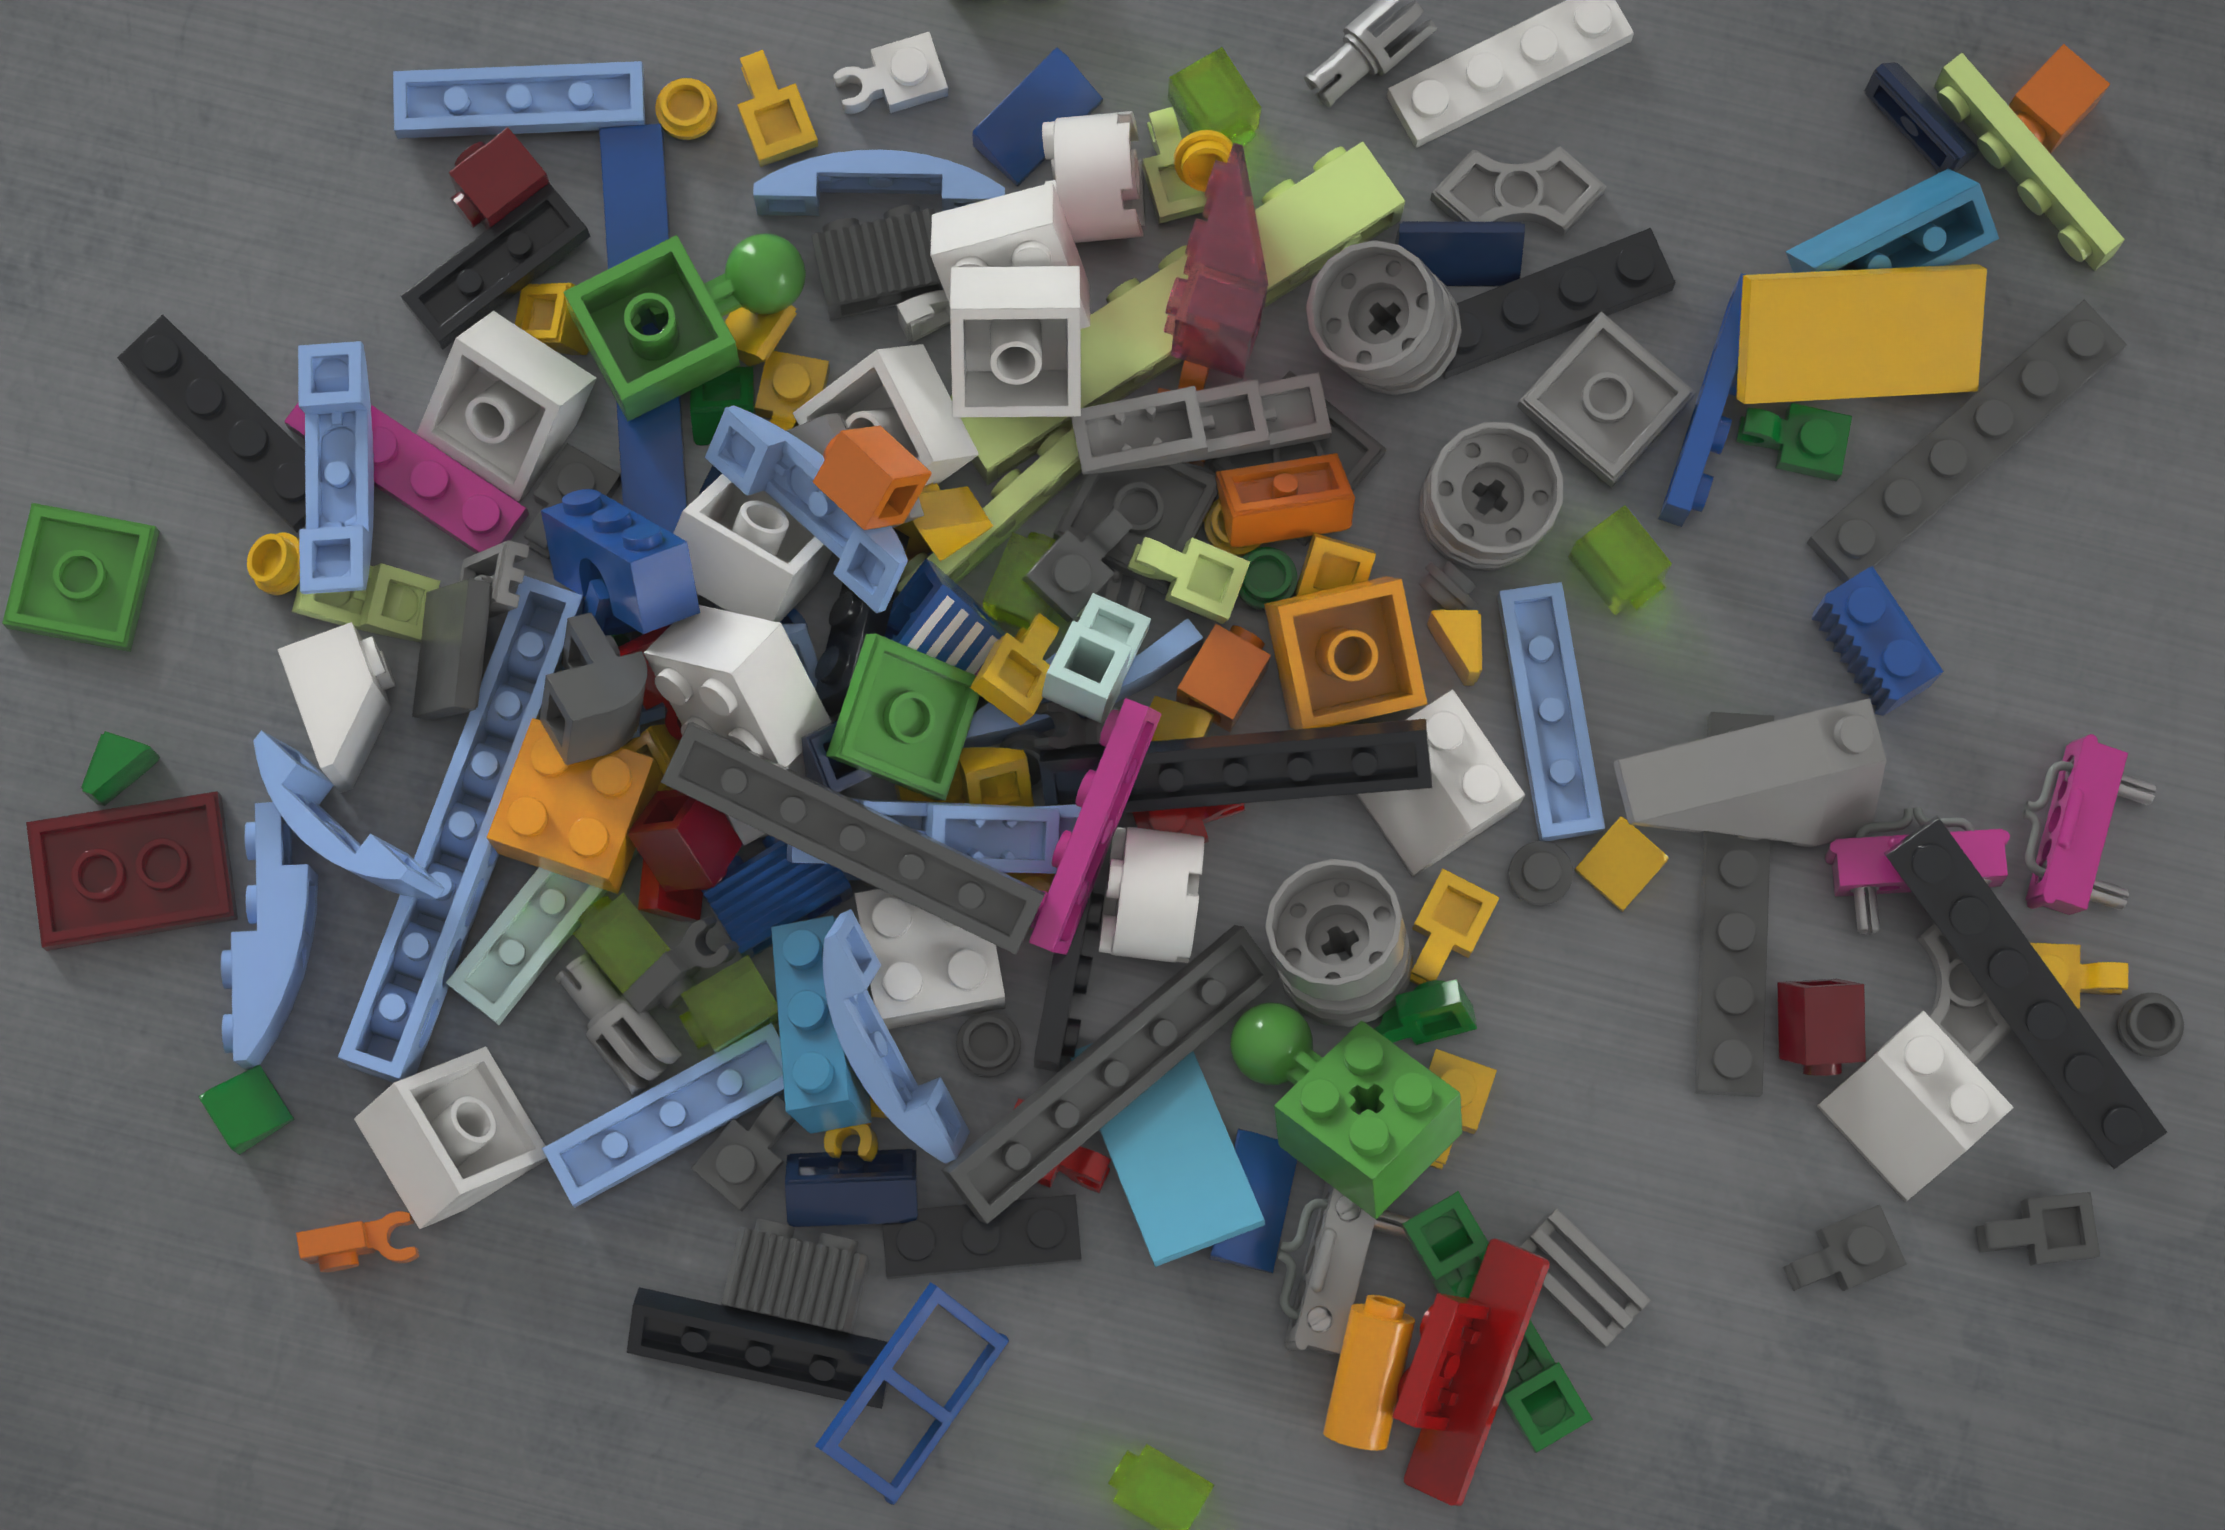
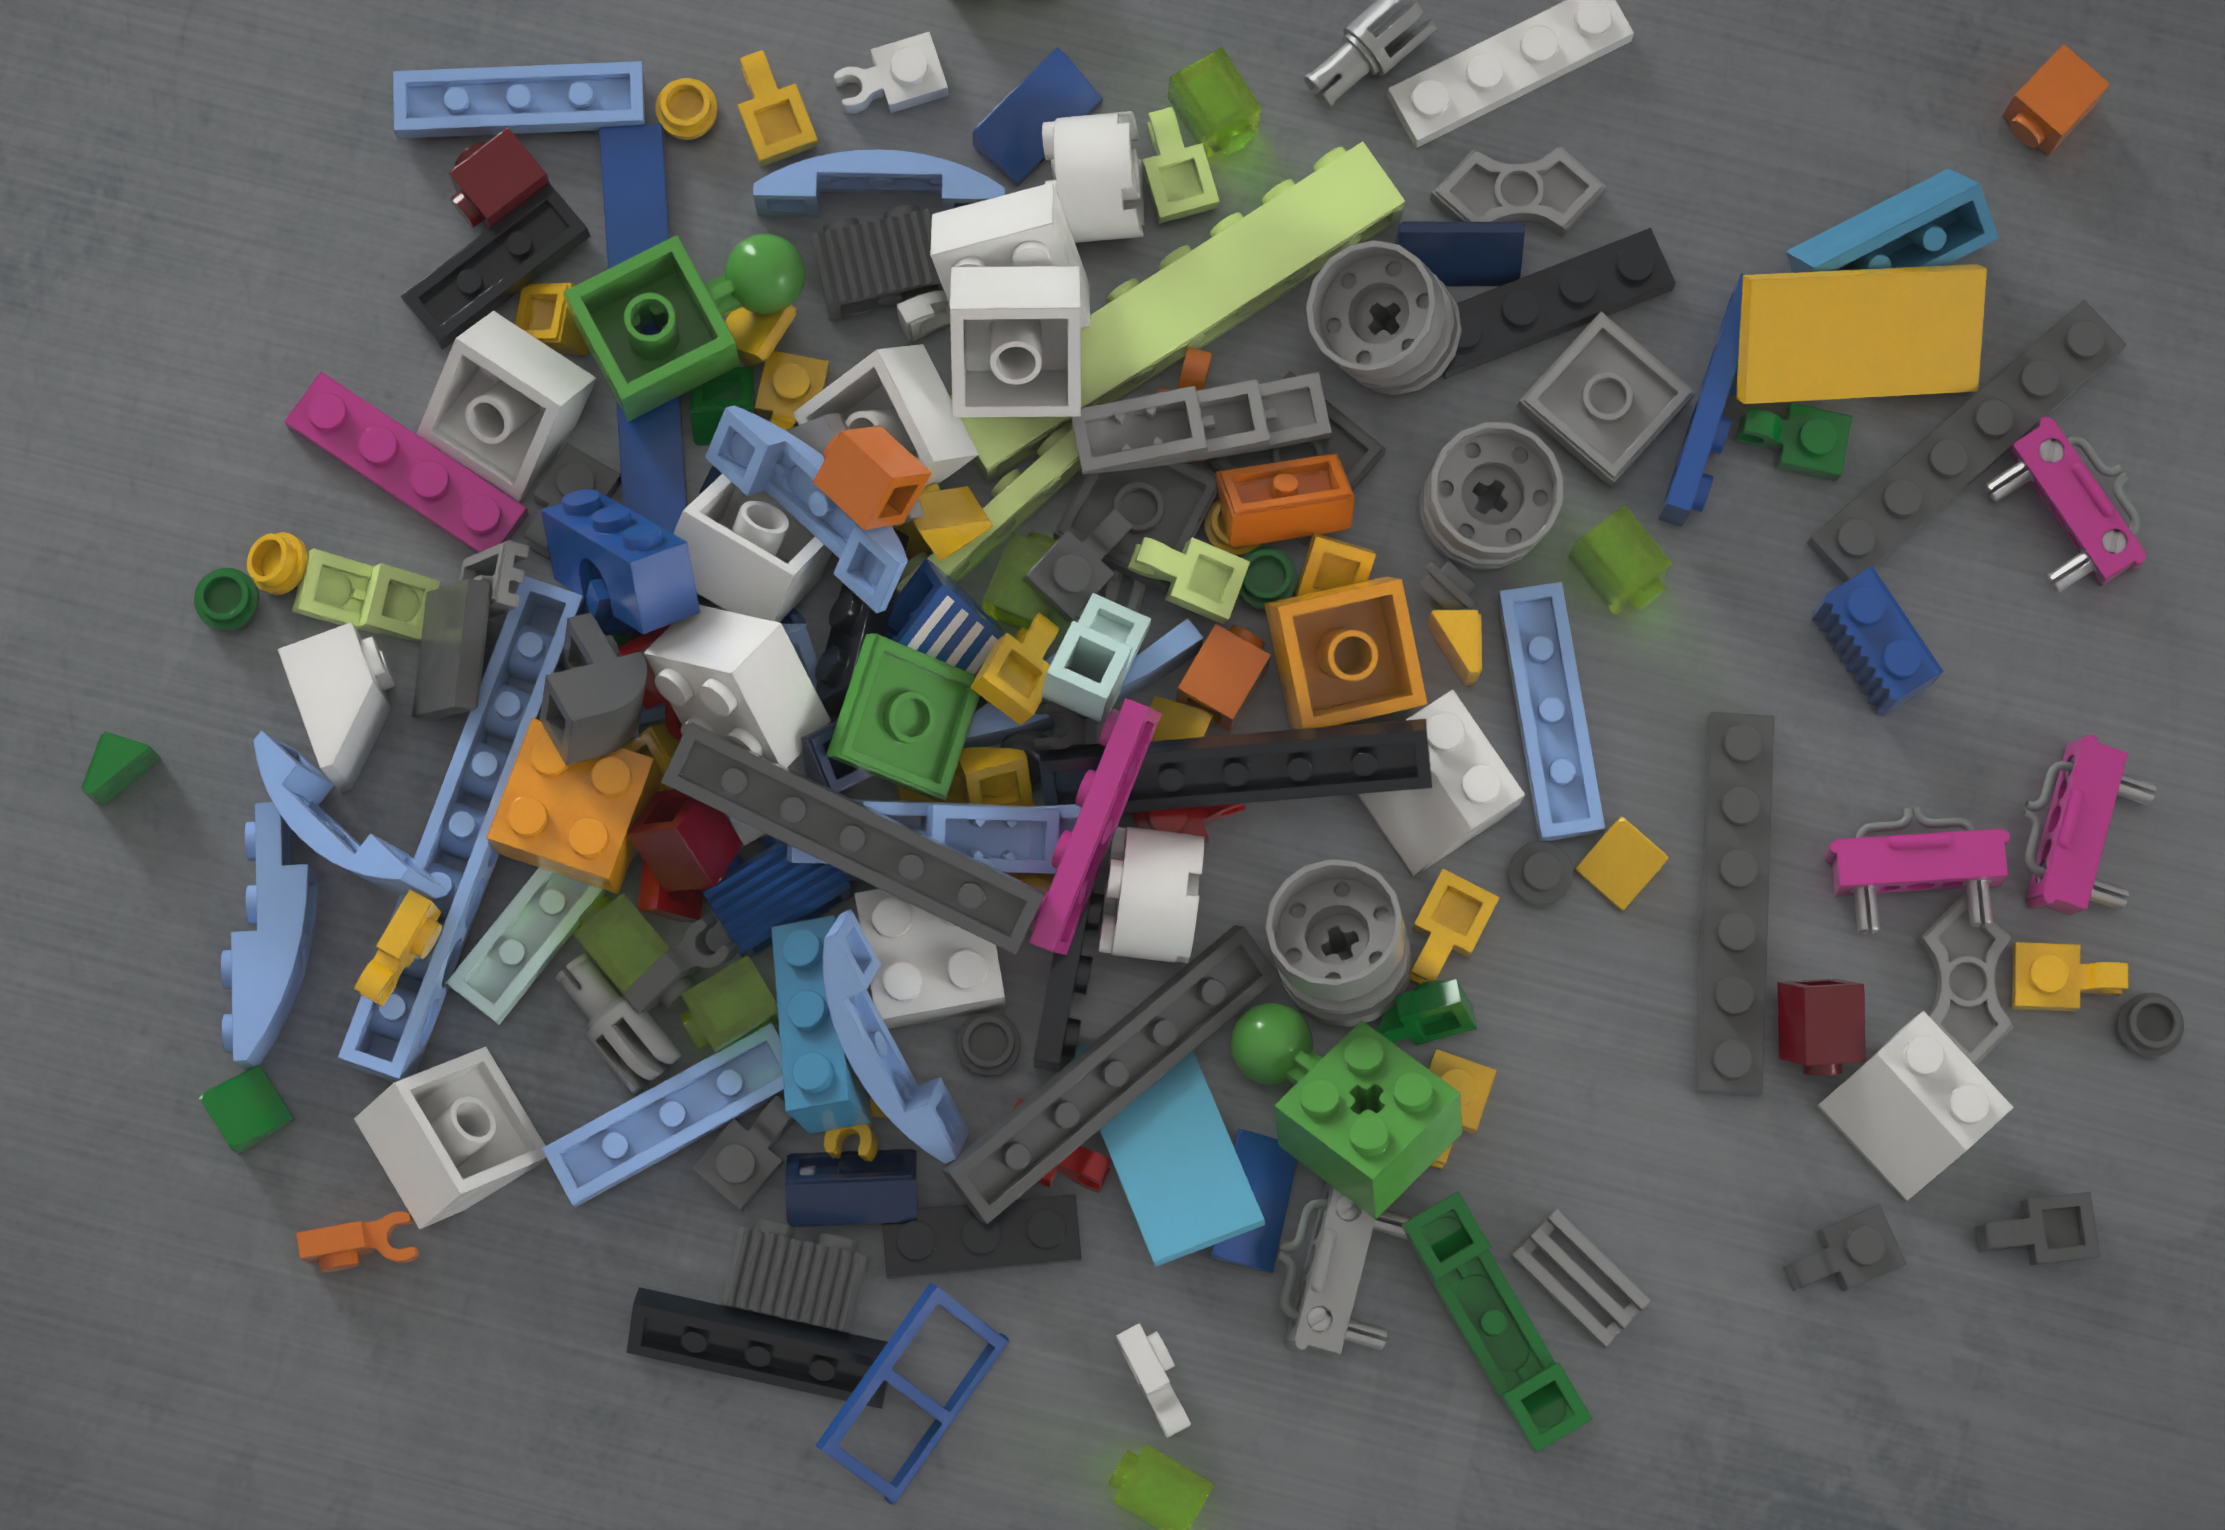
(81, 577): bright green tile -> none
(131, 871): dark red tile -> none
(221, 417): black plate -> none
(226, 599): none -> green plate
(337, 468): light blue slope -> none
(408, 935): none -> yellow plate
(1148, 1362): none -> white plate
(1197, 155): yellow plate -> none
(1224, 299): clear pink slope -> none
(1369, 1373): light orange brick -> none
(1464, 1369): red bracket -> none
(1777, 781): light grey wedge -> none
(1919, 118): dark blue slope -> none
(2025, 992): black plate -> none
(2041, 179): yellowish green plate -> none
(2075, 503): none -> dark pink piece

